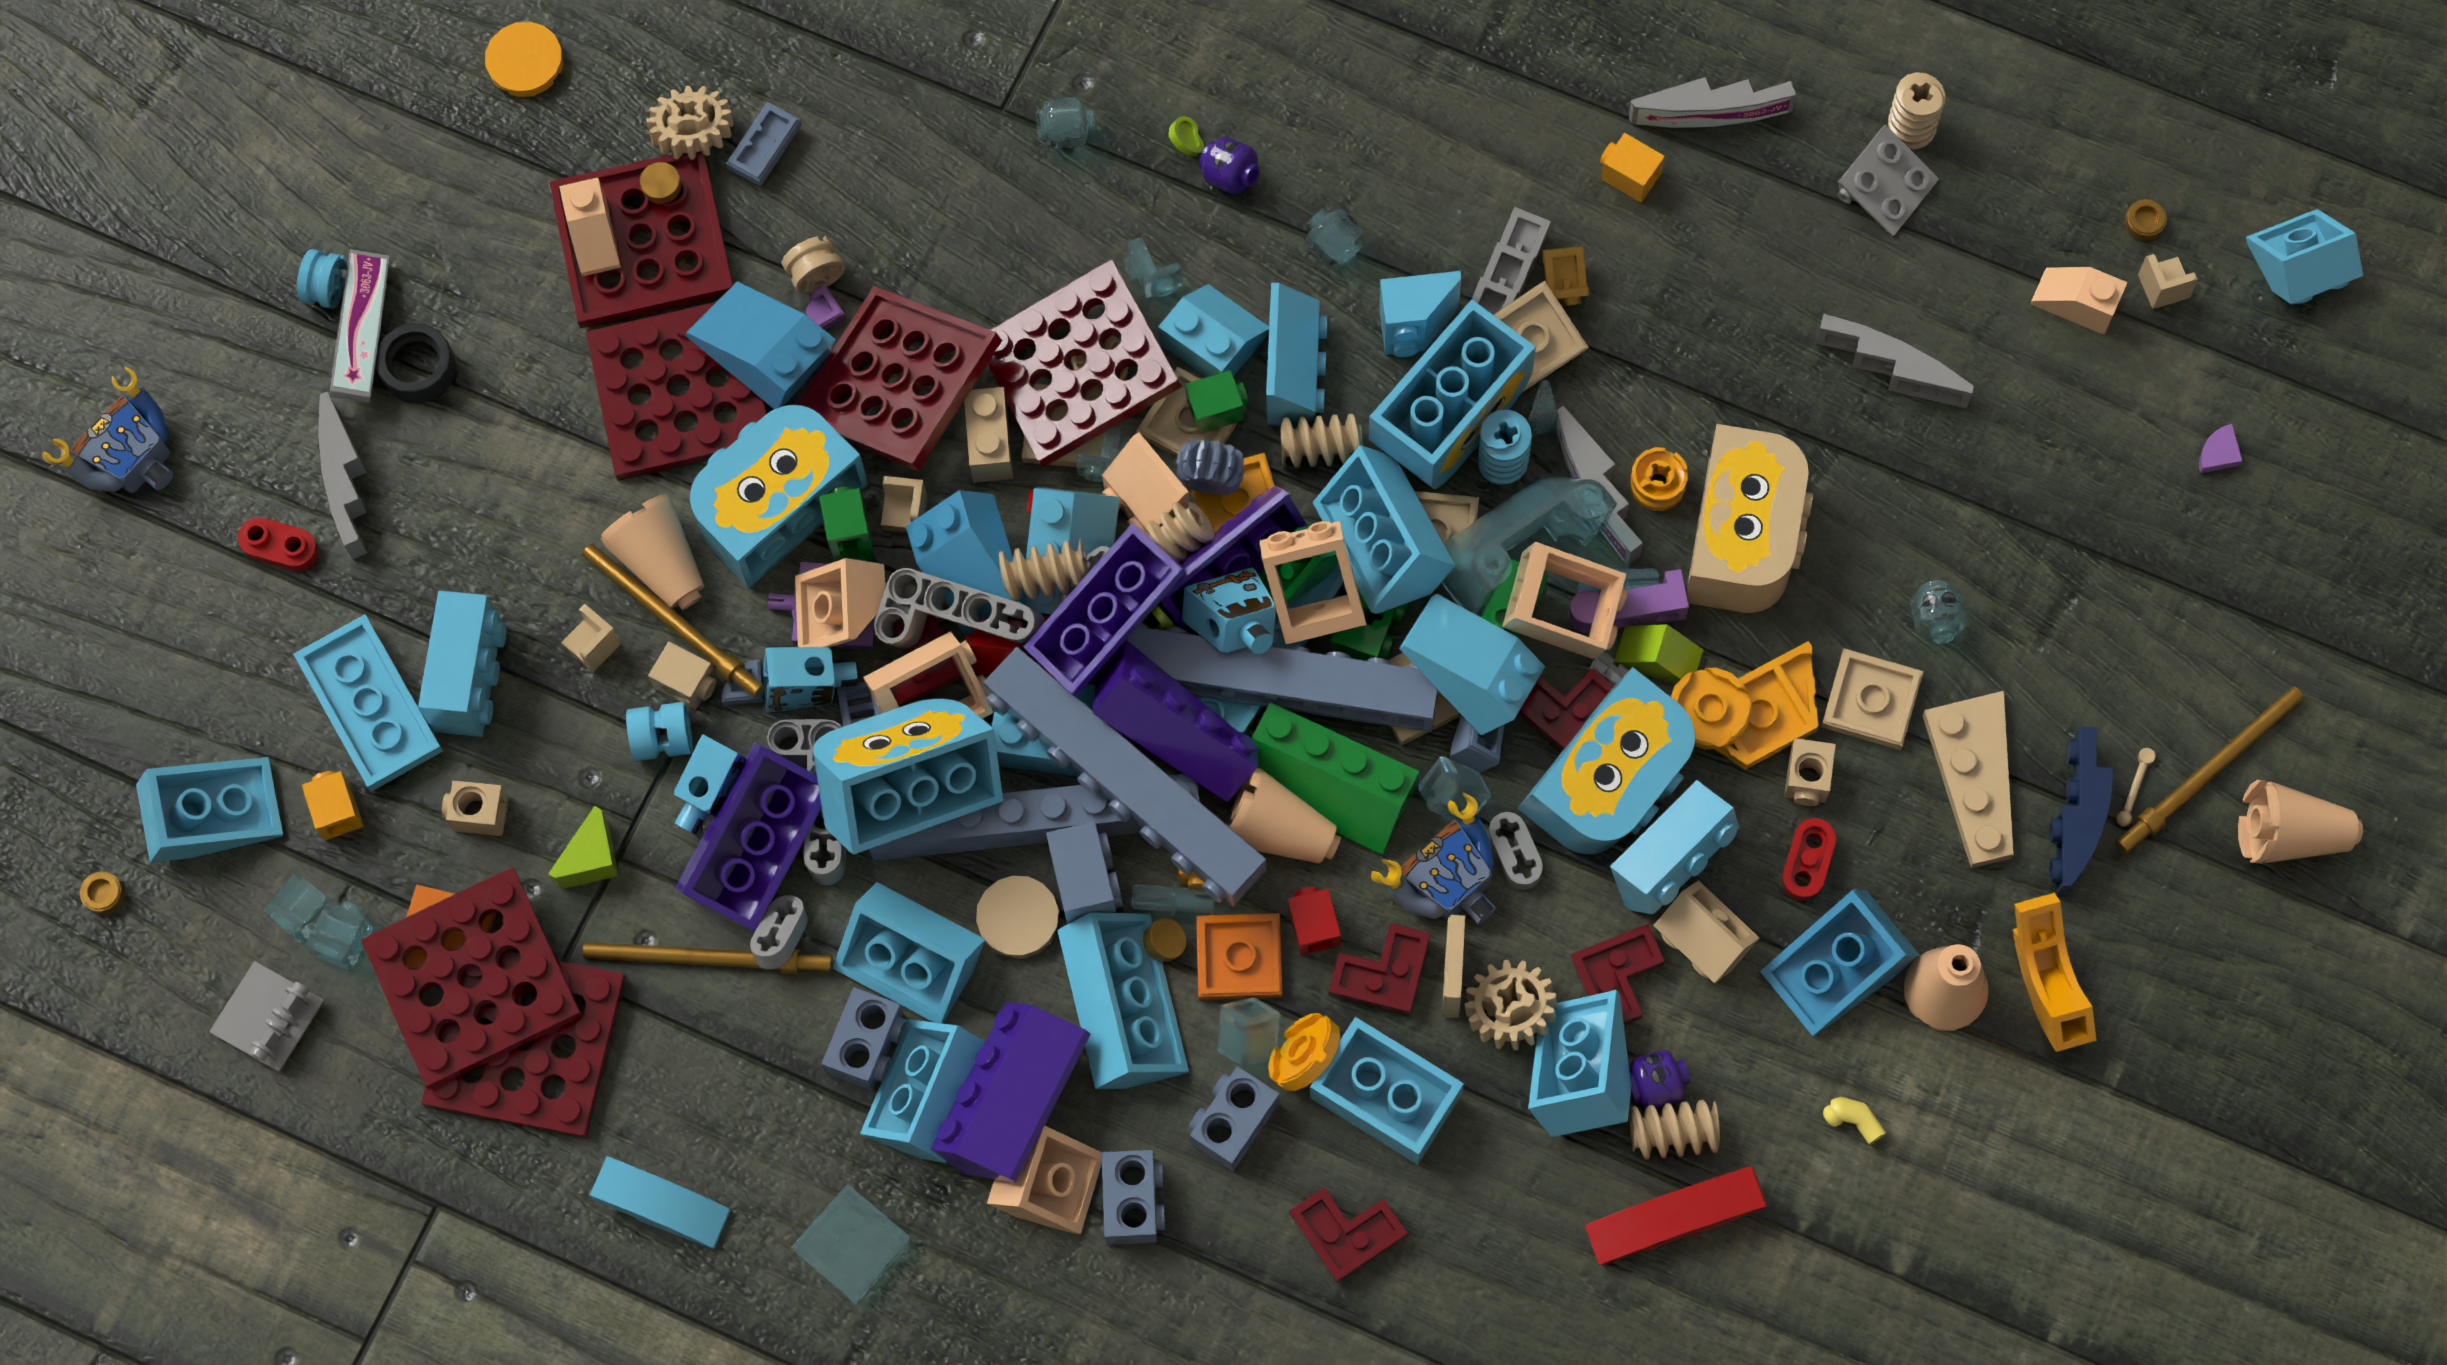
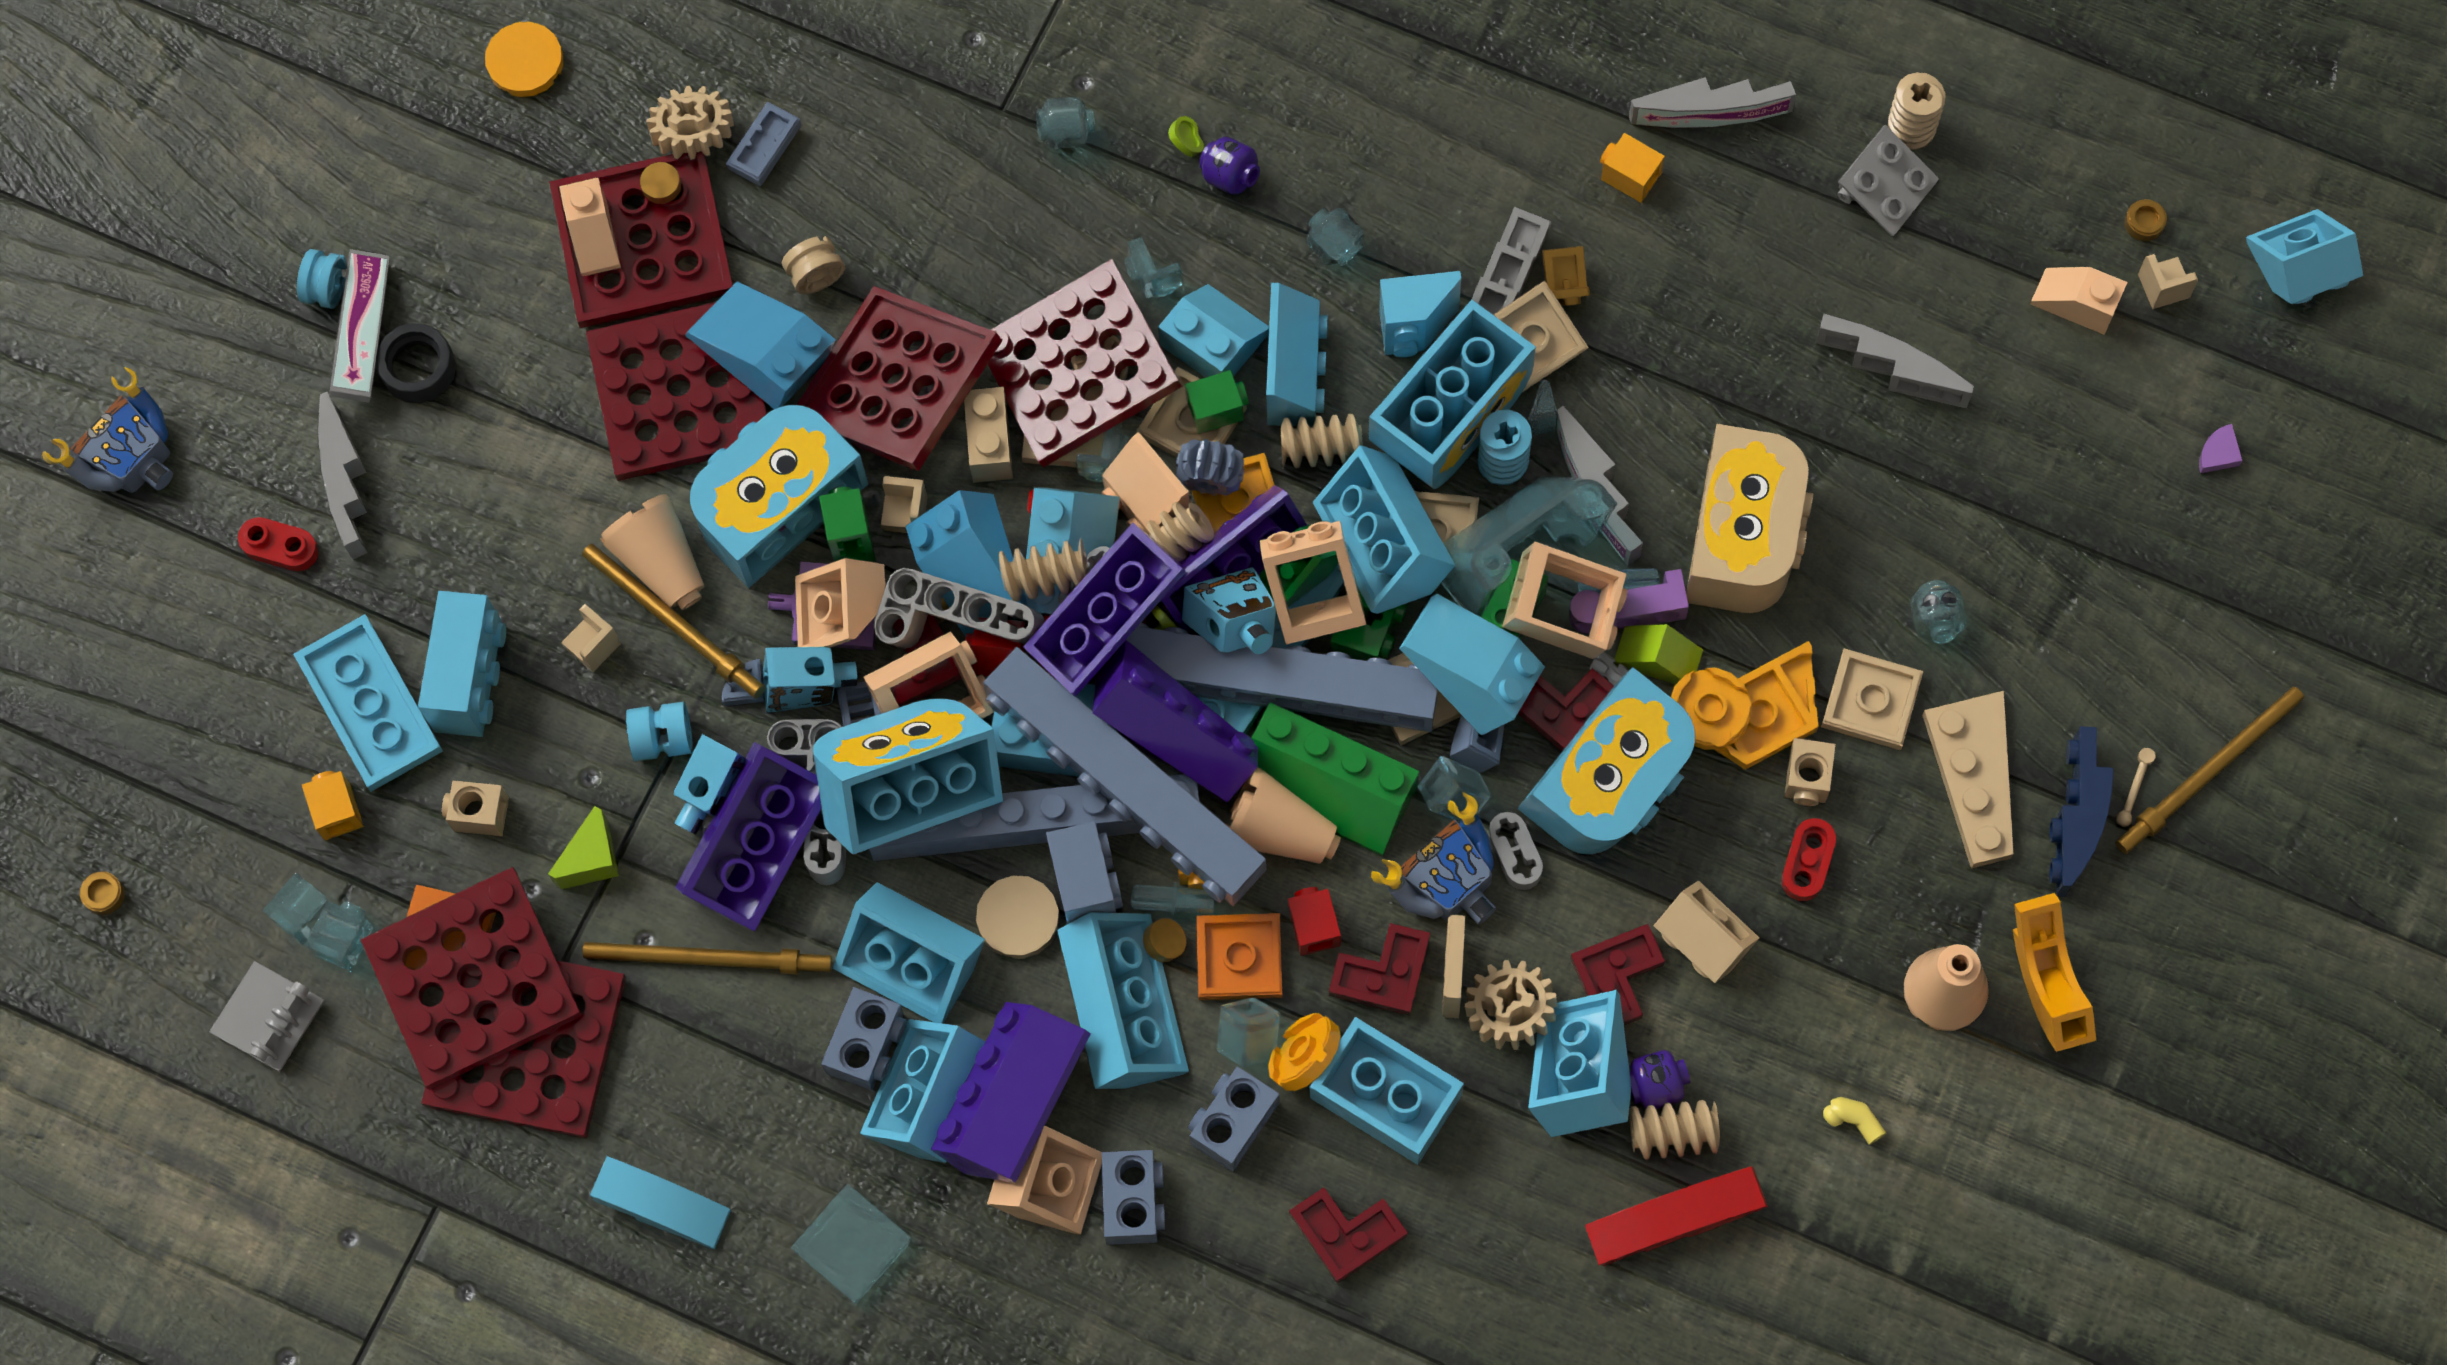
(207, 807): medium azure slope -> none
(683, 676): tan brick -> none
(773, 930): light grey beam -> none
(824, 308): medium lavender tile -> none
(1656, 494): light orange wheel -> none
(1674, 849): medium azure slope -> none
(1839, 961): dark azure slope -> none
(2293, 825): light nougat cone -> none

